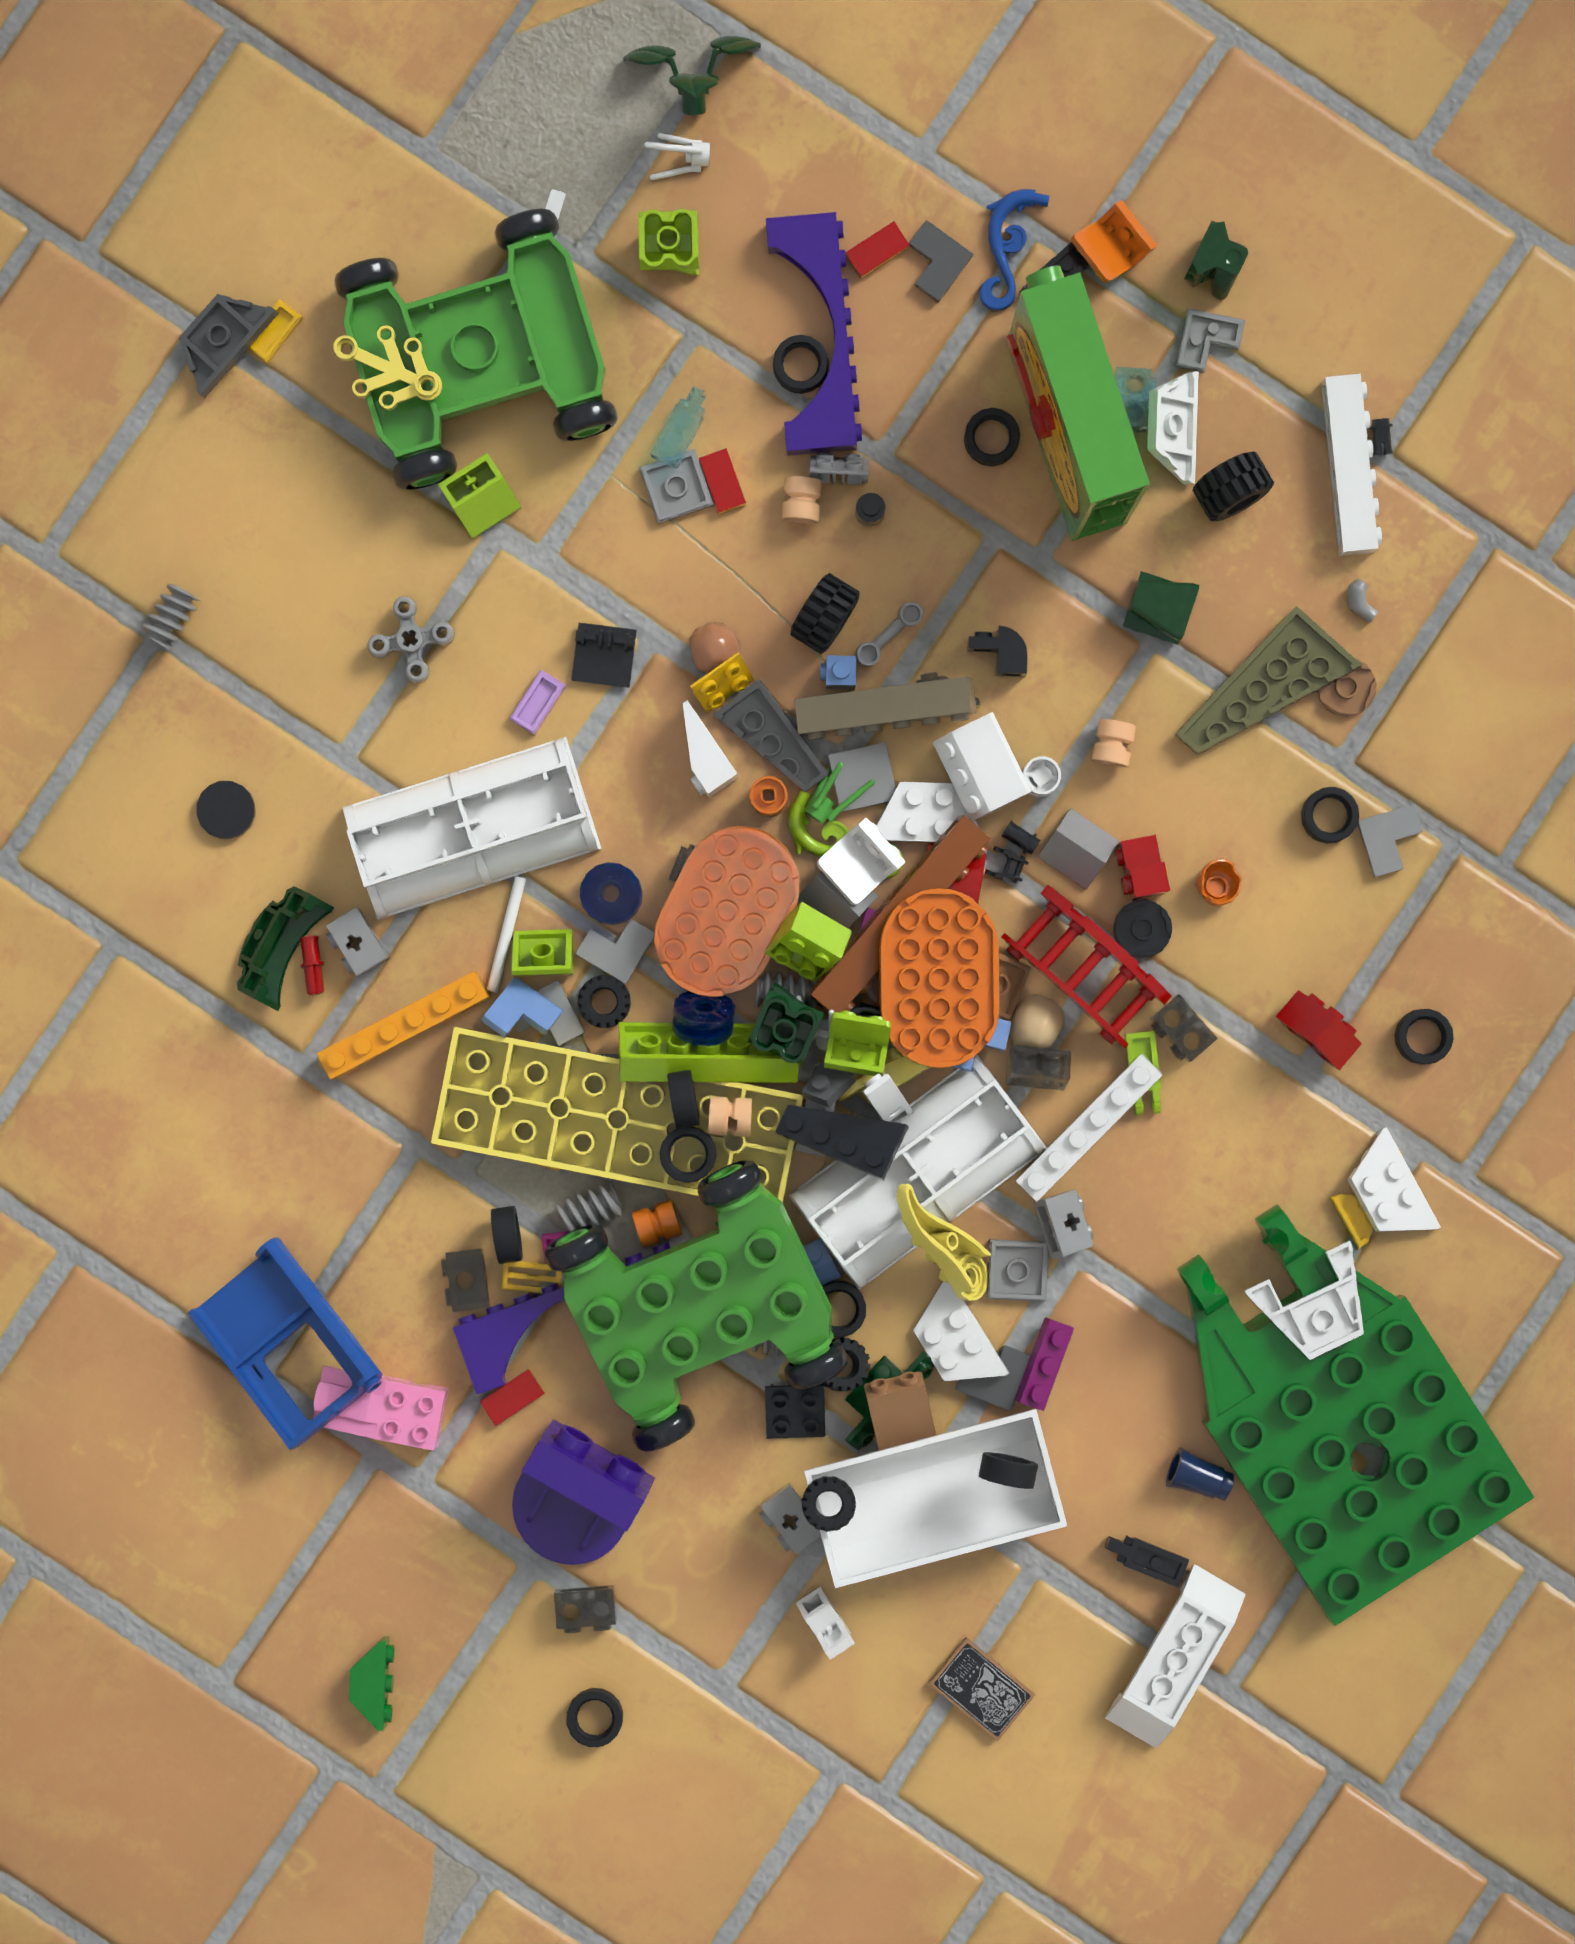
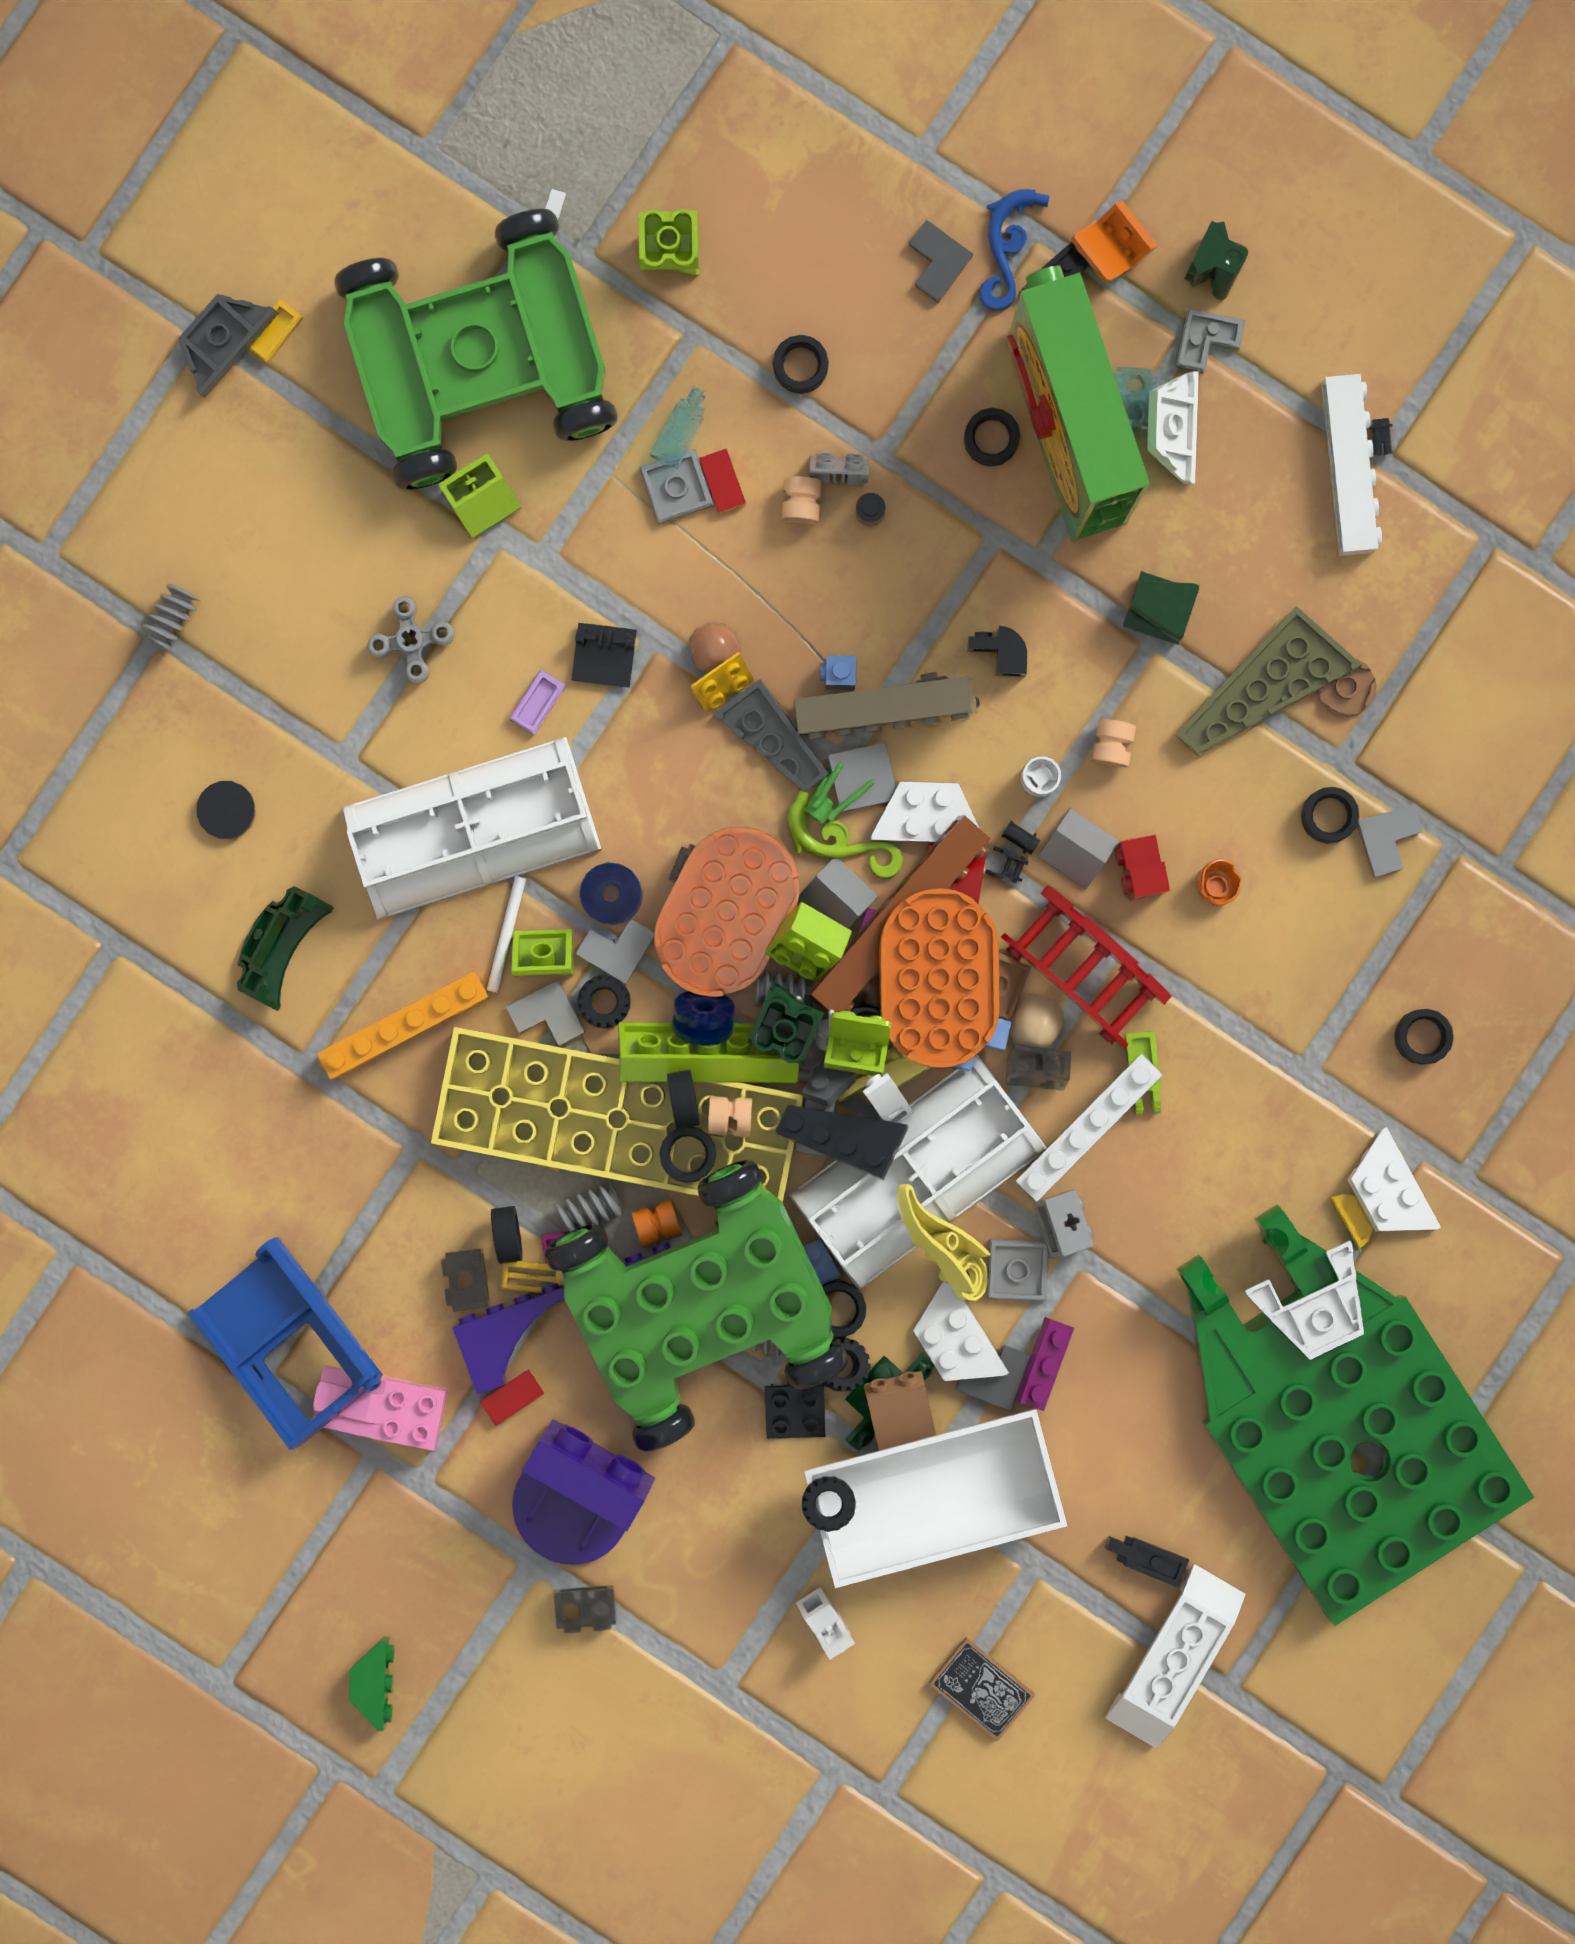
(312, 965): red axle -> none
(355, 925): light grey brick -> none
(392, 371): light yellow plant -> none
(522, 1002): medium blue tile -> none
(617, 1717): black tyre -> none
(692, 86): dark green plant -> none
(695, 153): white plant -> none
(708, 763): white slope -> none
(768, 796): orange wheel -> none
(788, 1501): light grey brick -> none
(813, 248): dark purple arch -> none
(824, 613): black tyre -> none
(860, 861): white bracket -> none
(877, 250): red tile -> none
(908, 615): light grey bar -> none
(982, 767): white slope -> none
(1008, 1470): black tyre -> none
(1142, 928): black tile -> none
(1188, 1023): clear smoke brick -> none
(1198, 1476): dark blue plant -> none
(1233, 486): black tyre -> none
(1320, 1028): red brick -> none
(1357, 600): light grey arm -> none

